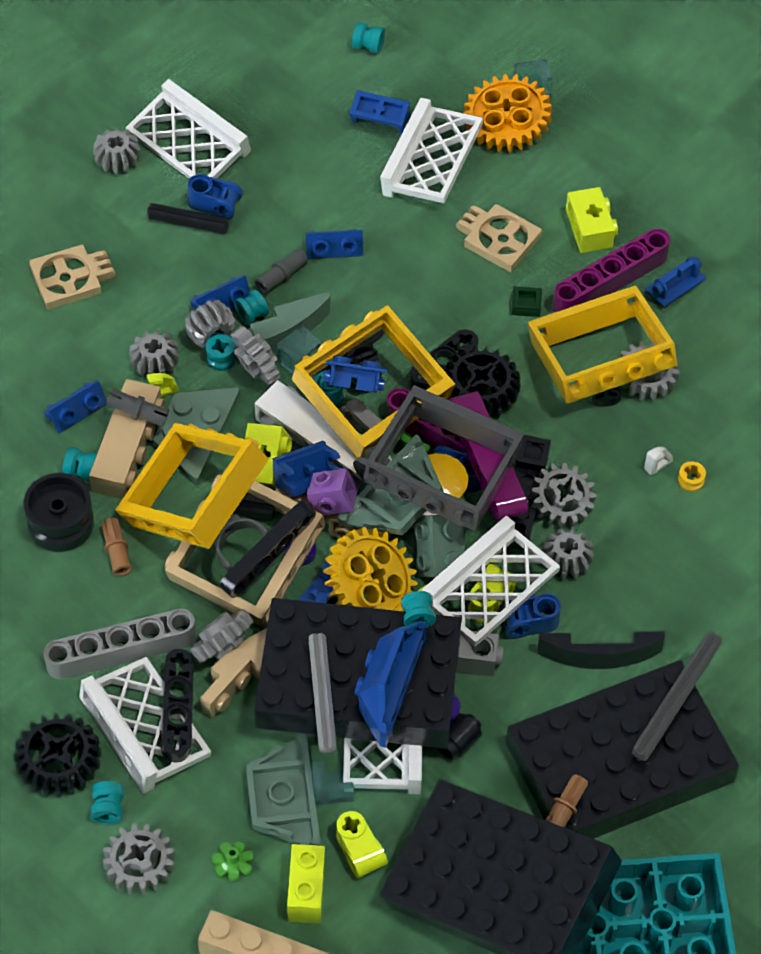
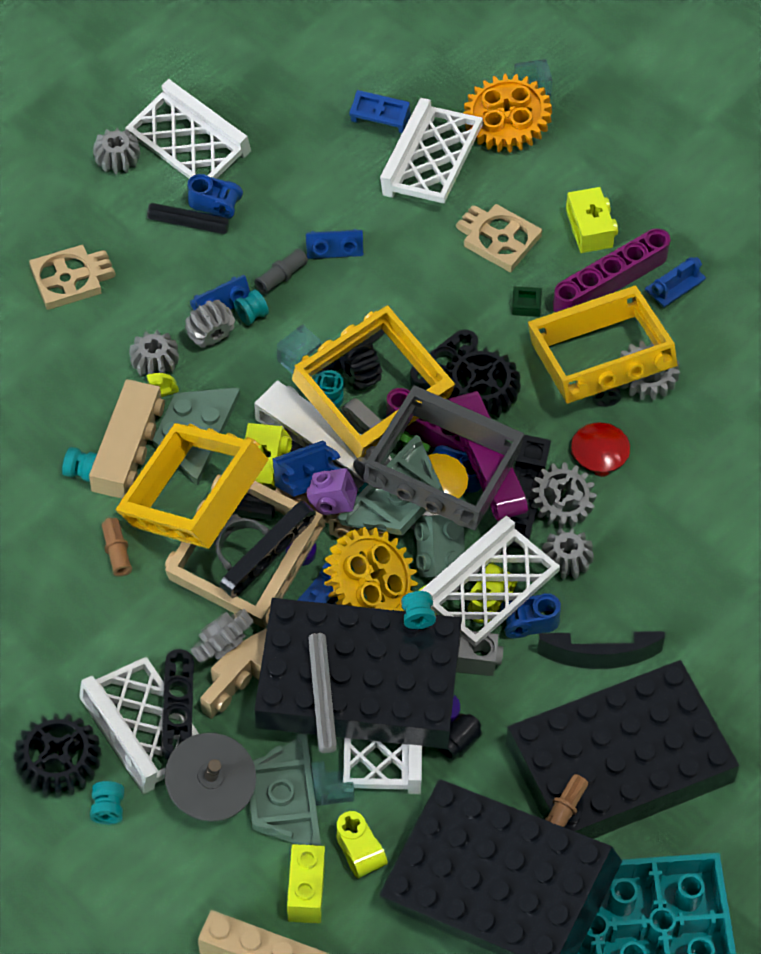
(59, 512): black wheel -> none
(77, 406): blue hinge -> none
(109, 655): light grey beam -> none
(129, 869): light grey gear -> none
(137, 407): dark grey pin -> none
(210, 777): none -> dark grey piece
(215, 358): teal wheel -> none
(233, 861): bright green plant -> none
(255, 355): light grey gear -> none
(290, 316): sand green slope -> none
(367, 375): blue hinge -> none
(368, 37): teal wheel -> none
(388, 678): blue wedge -> none
(600, 448): none -> red dish
(657, 459): white tile -> none
(676, 696): dark grey axle -> none
(695, 468): yellow bush -> none

